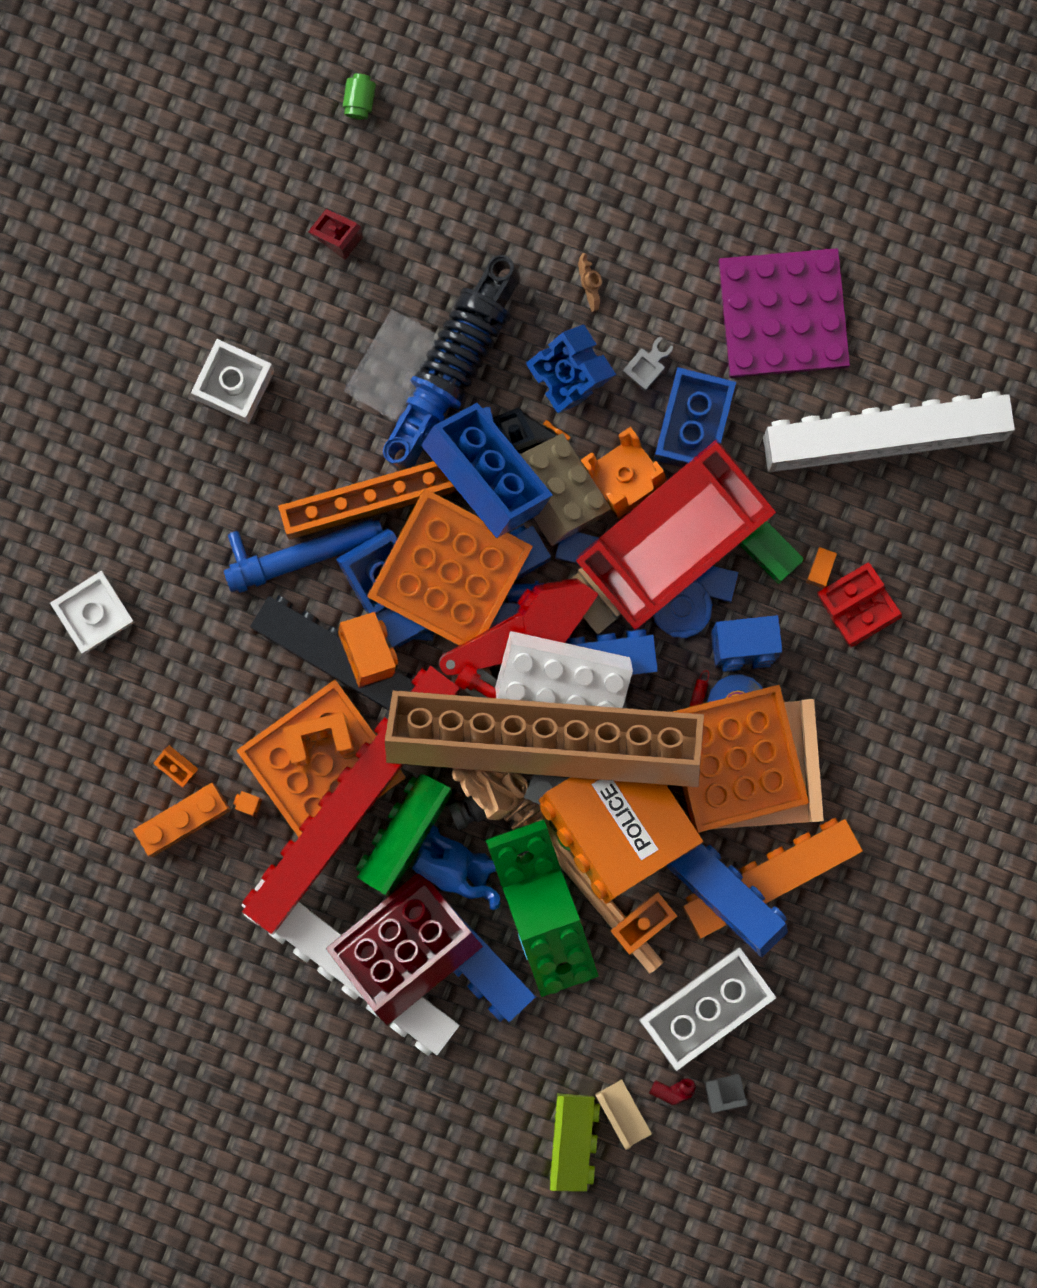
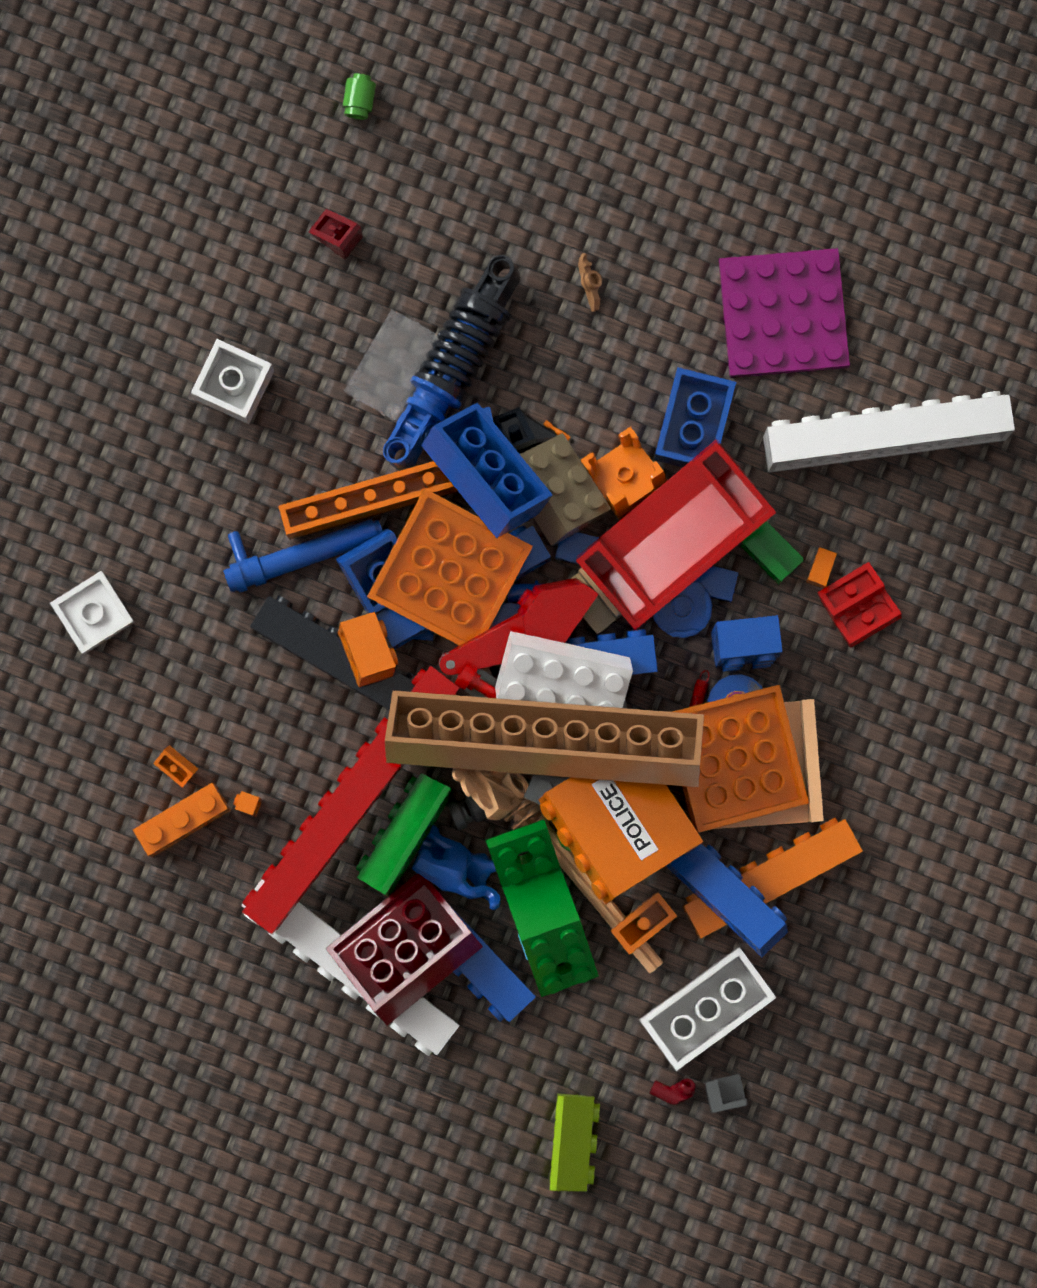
(300, 789): orange plate -> none
(316, 731): orange panel -> none
(570, 368): blue brick -> none
(623, 1114): tan panel -> none
(646, 367): light grey plate -> none

